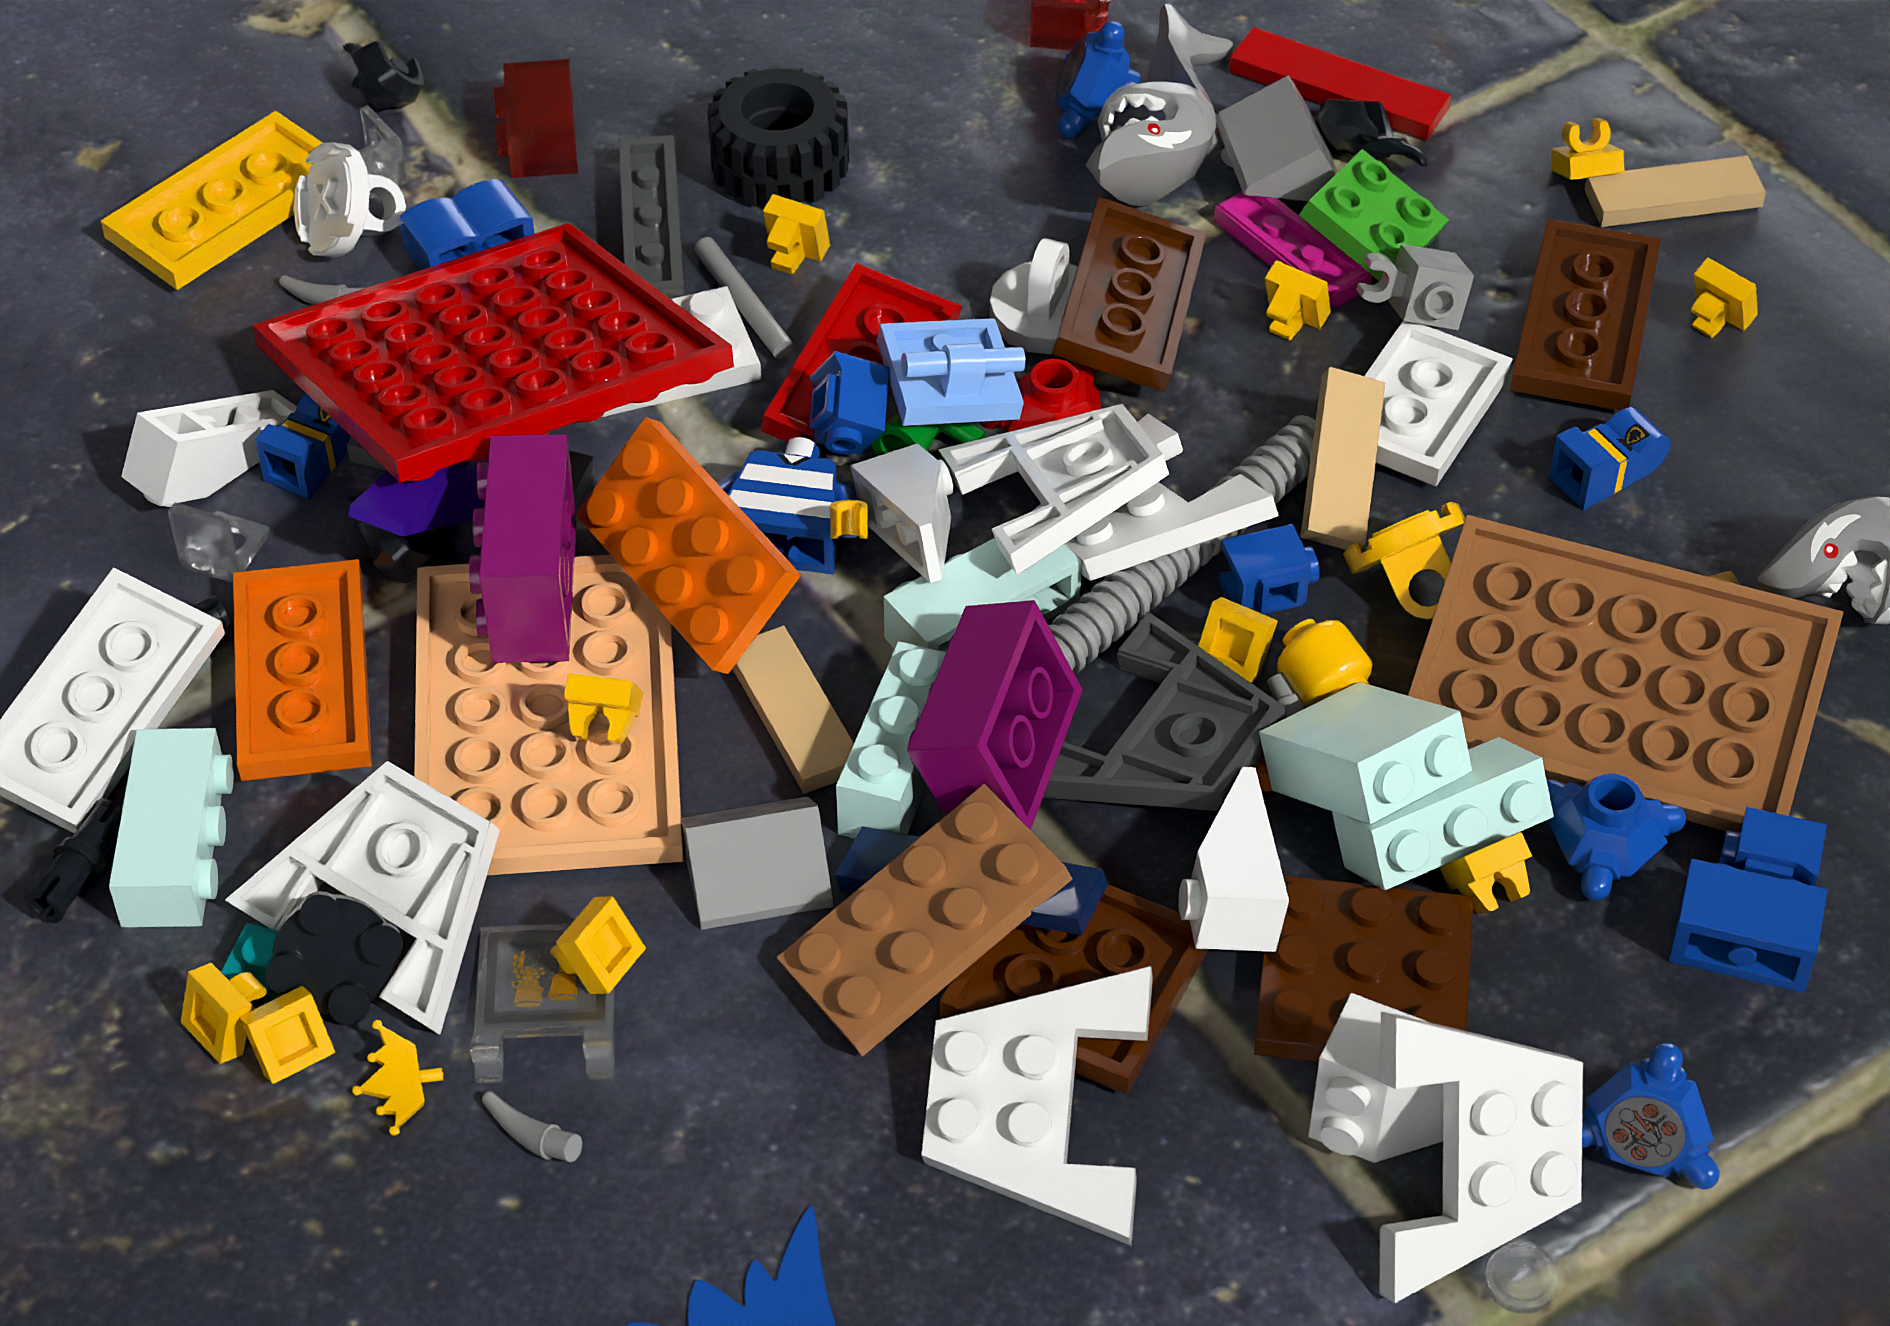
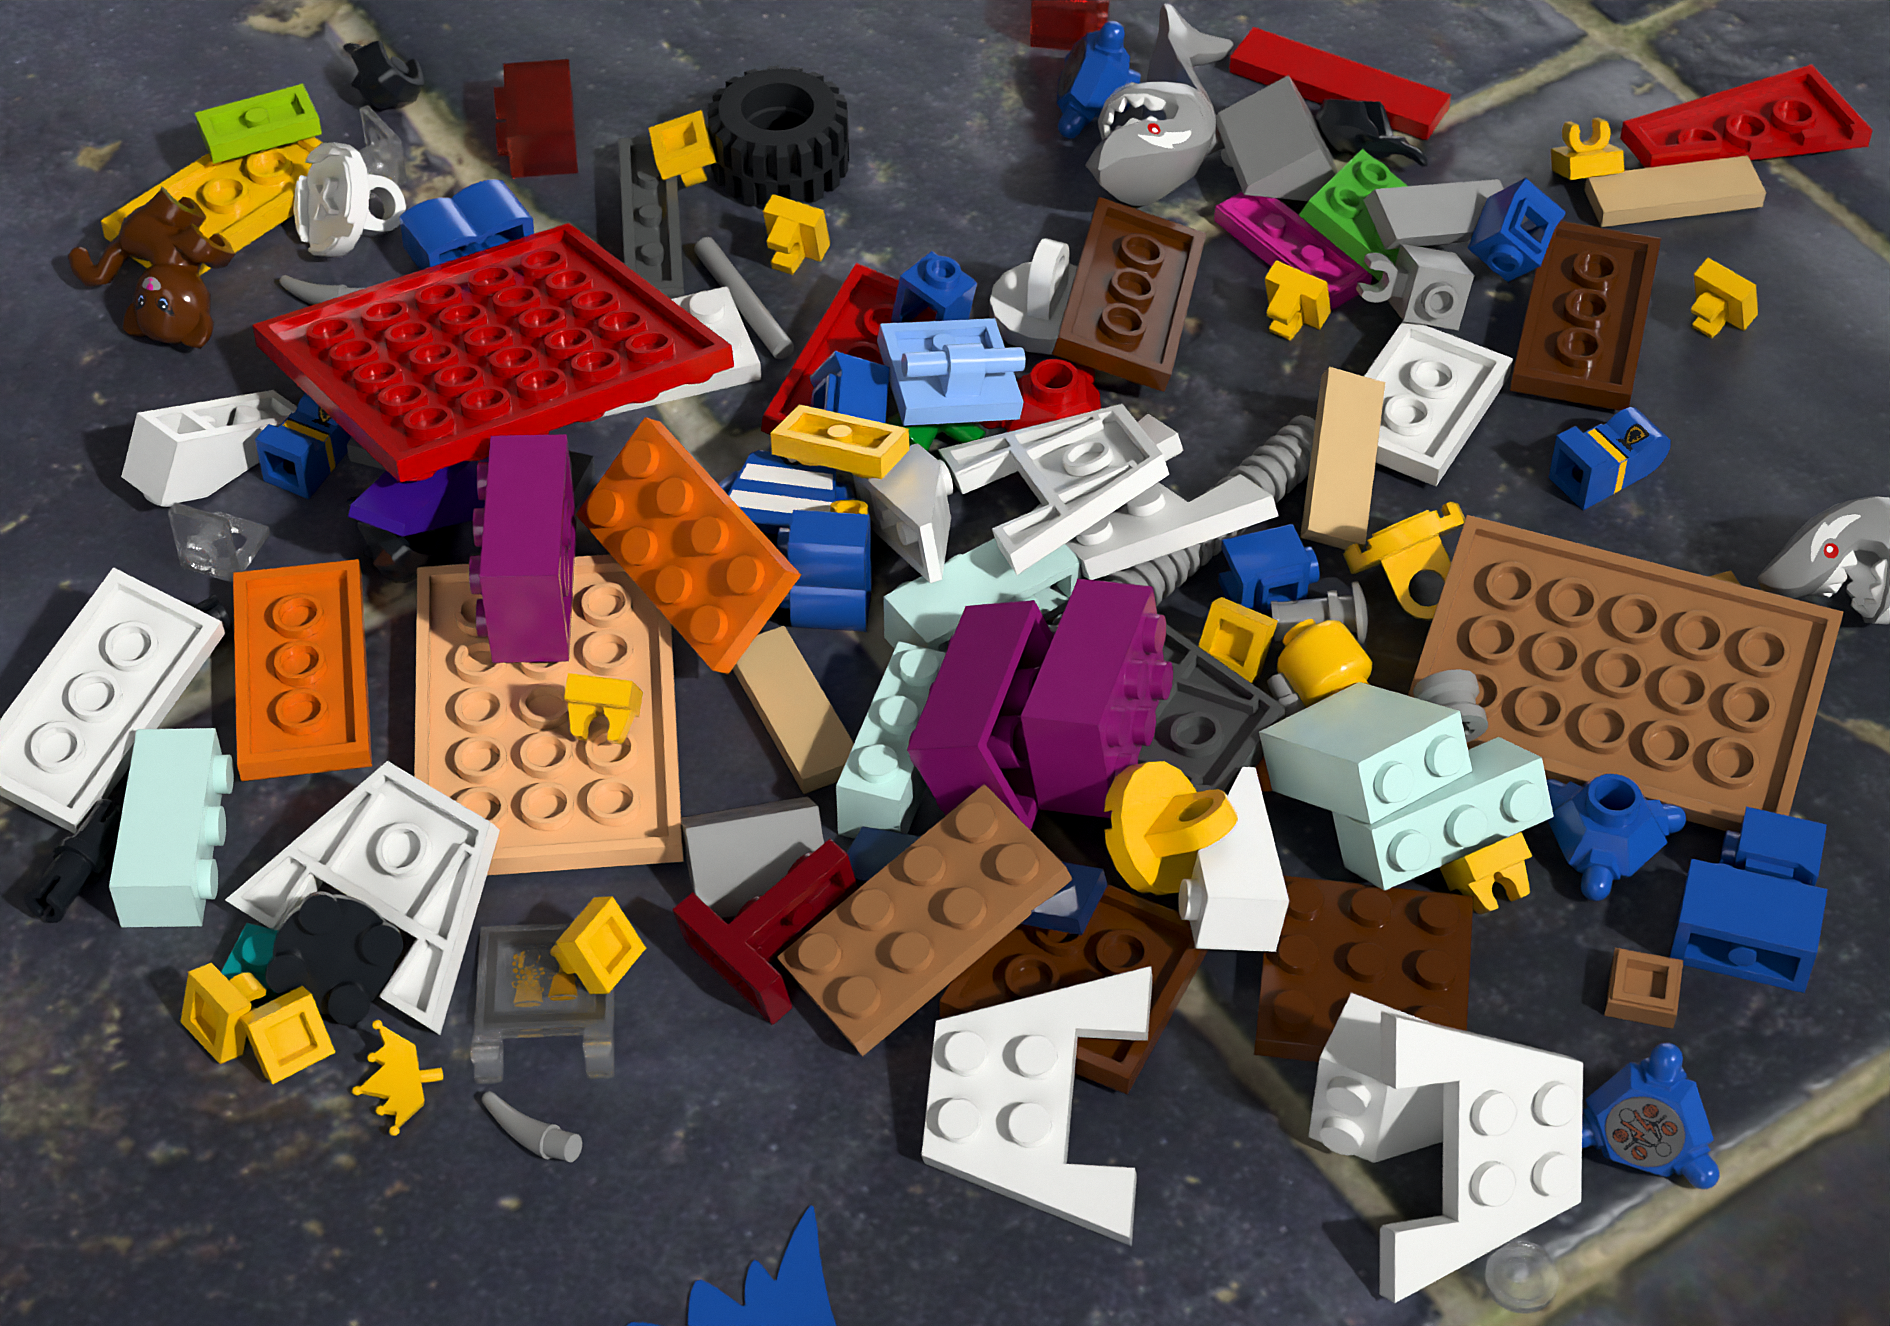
(170, 295): none -> reddish brown animal
(258, 123): none -> lime plate
(683, 148): none -> yellow tile
(768, 926): none -> dark red bracket
(834, 568): none -> blue brick
(840, 442): none -> yellow plate
(934, 284): none -> blue window
(1096, 695): none -> magenta brick
(1162, 825): none -> yellow tile
(1347, 609): none -> light grey pin
(1429, 212): none -> light grey tile
(1457, 691): none -> light grey wheel
(1506, 243): none -> blue window
(1644, 988): none -> medium nougat tile
(1761, 119): none -> red wing

